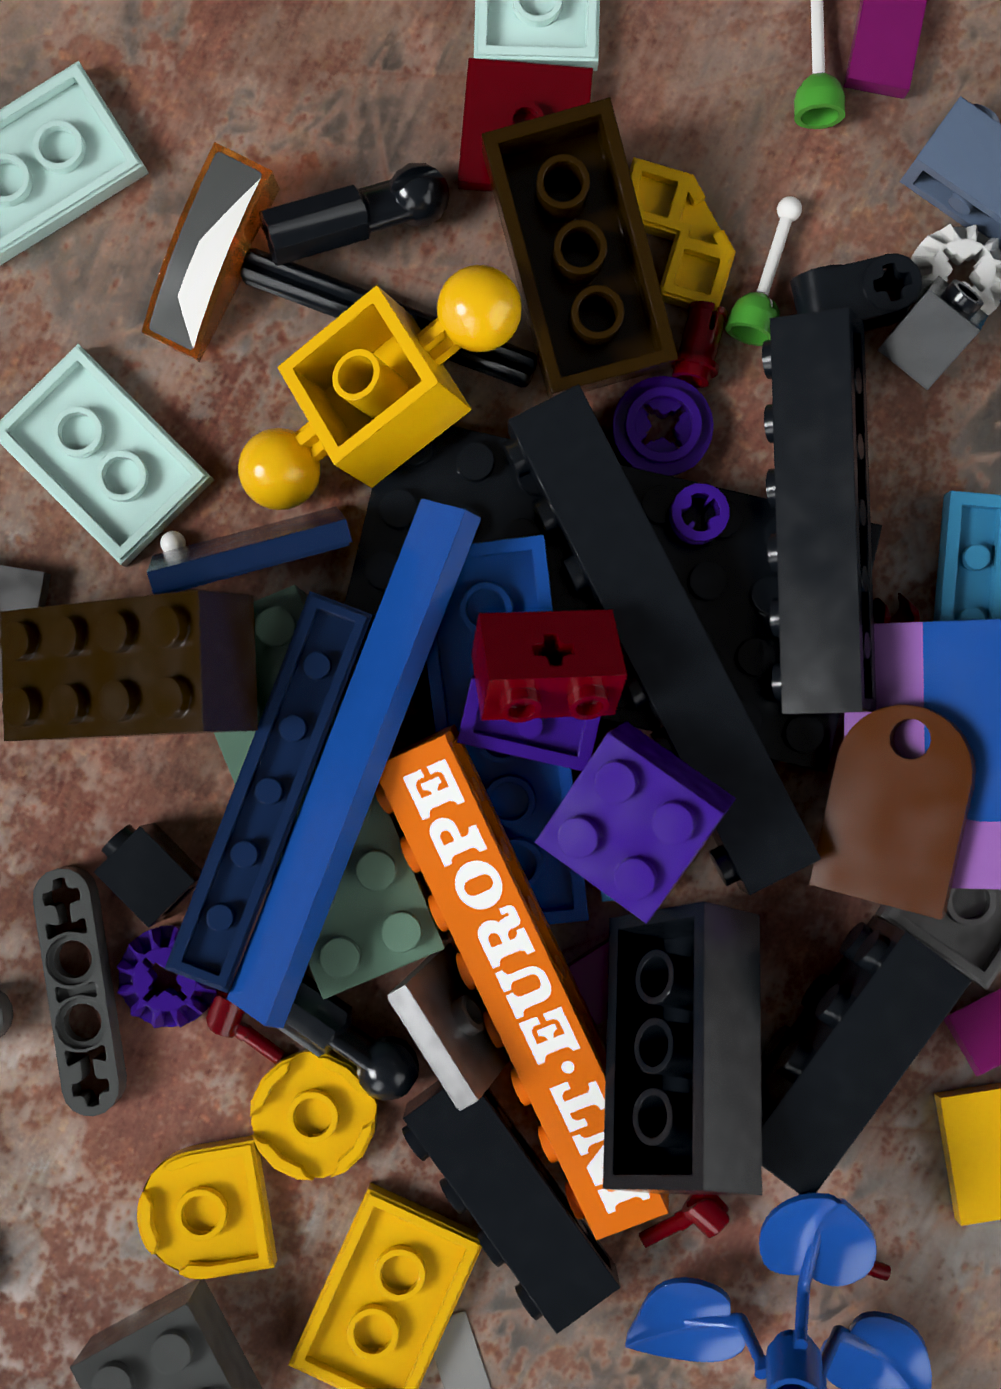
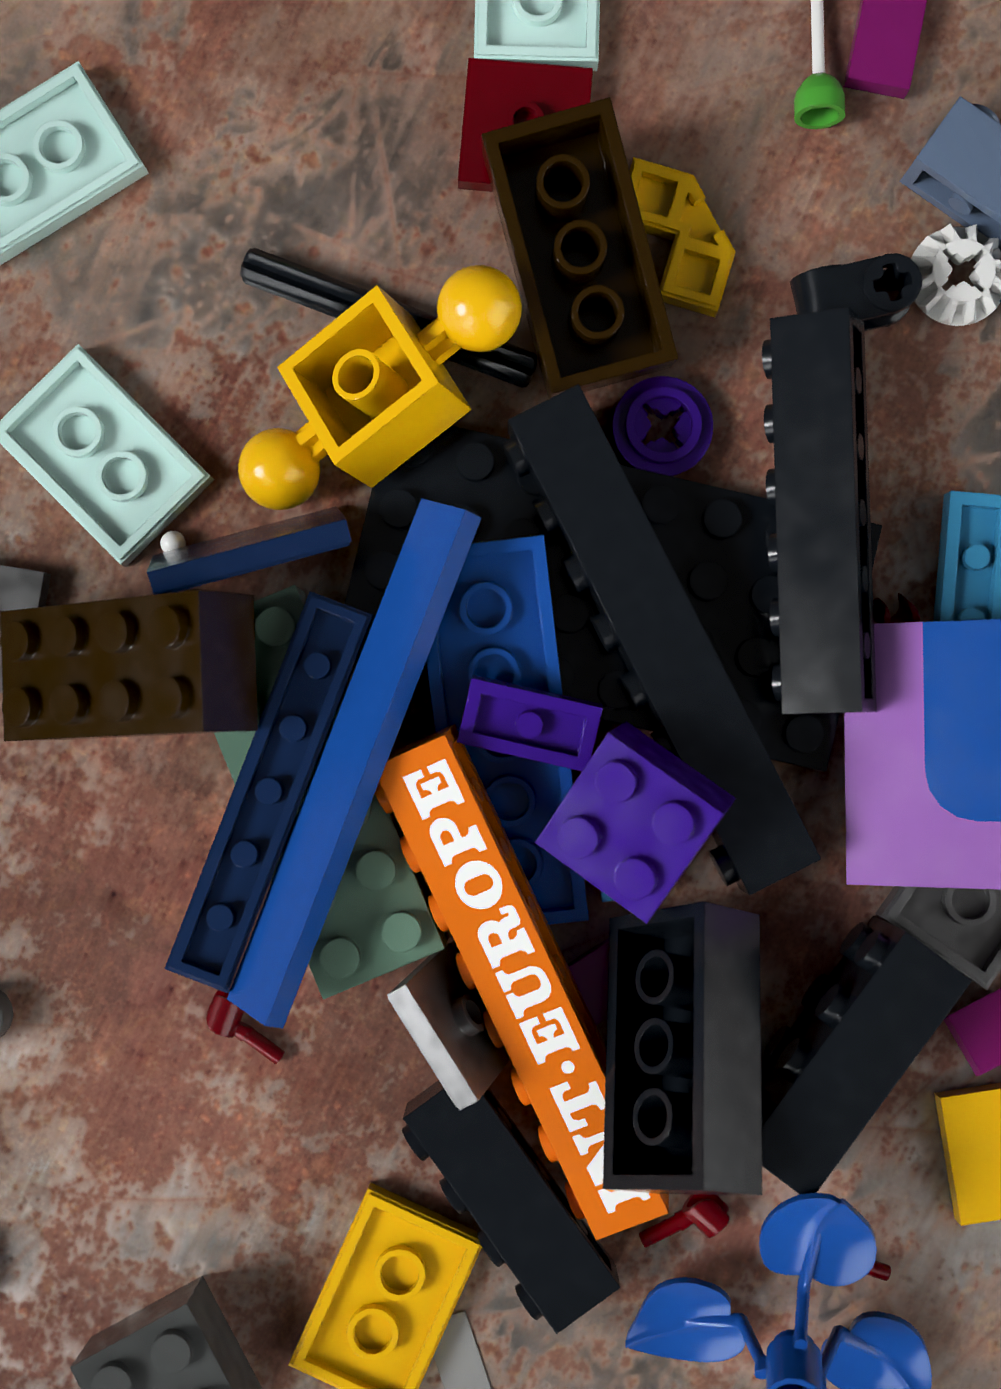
(68, 990): dark grey beam -> none
(137, 981): dark purple gear -> none
(148, 871): black brick -> none
(208, 251): slope -> none
(209, 1211): yellow tile -> none
(312, 1115): yellow tile -> none
(349, 214): black piece -> none
(384, 1065): black piece -> none
(547, 665): dark red brick -> none
(700, 344): dark red pin -> none
(714, 525): dark purple bush -> none
(752, 312): hinge -> none
(894, 819): reddish brown tile -> none
(935, 331): black brick -> none

